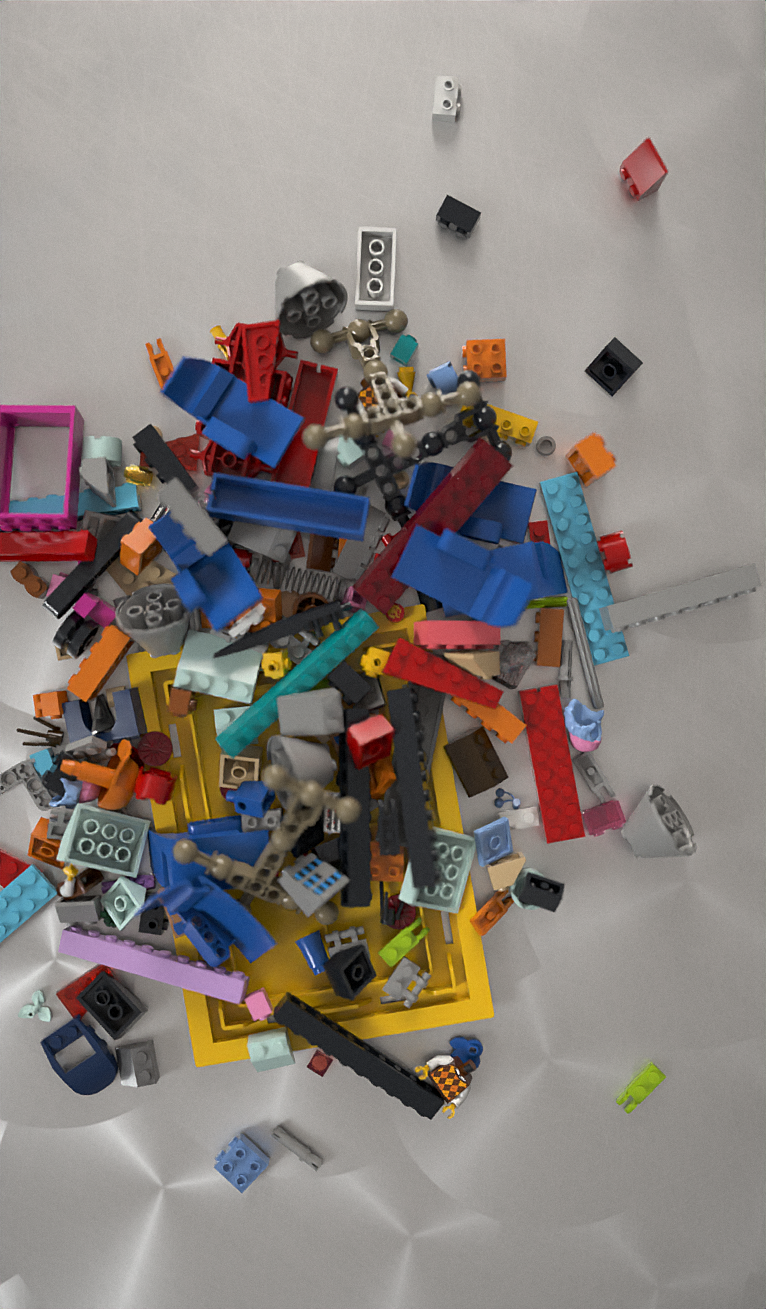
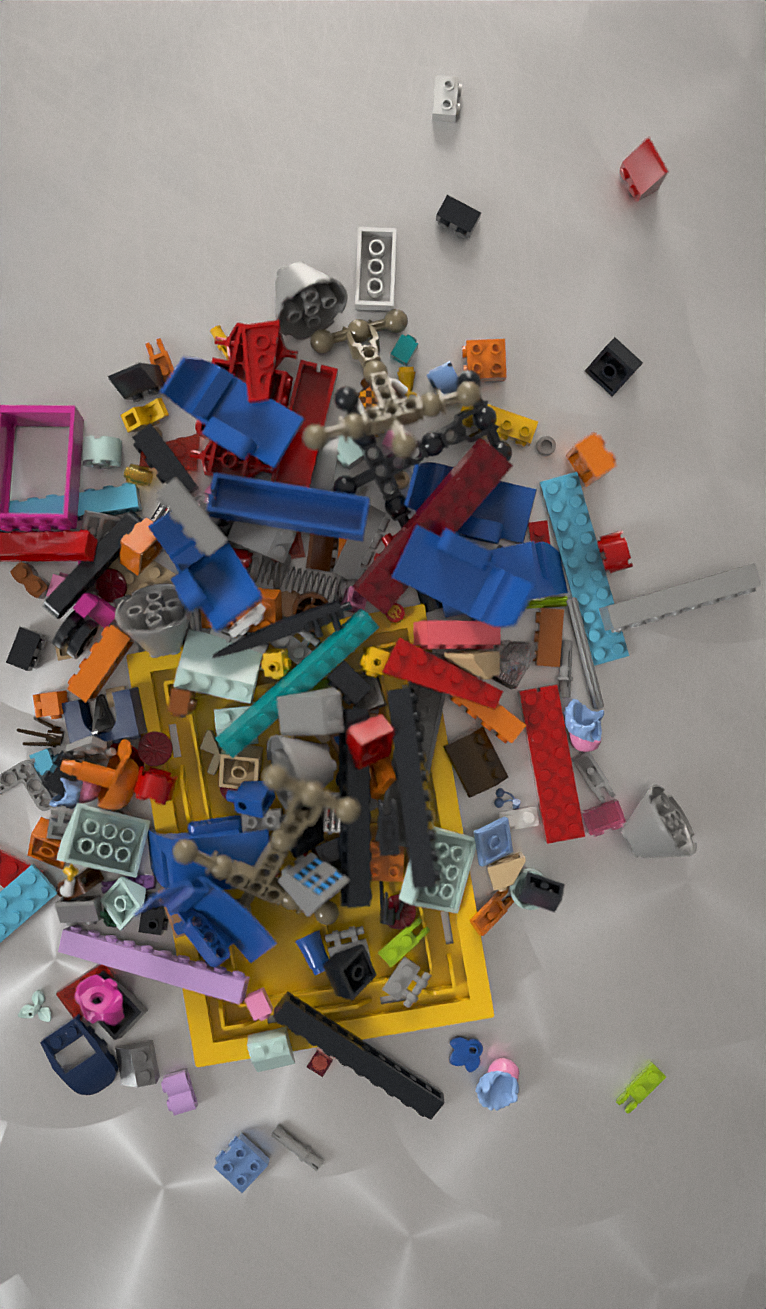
(26, 649): none -> black brick
(100, 478): light grey slope -> none
(110, 1008): none -> dark pink piece
(111, 585): none -> dark red wheel
(138, 381): none -> black slope
(140, 417): none -> yellow brick
(180, 1092): none -> lavender brick
(211, 745): none -> dark tan slope
(450, 1078): torso -> none
(499, 1085): none -> light blue hair

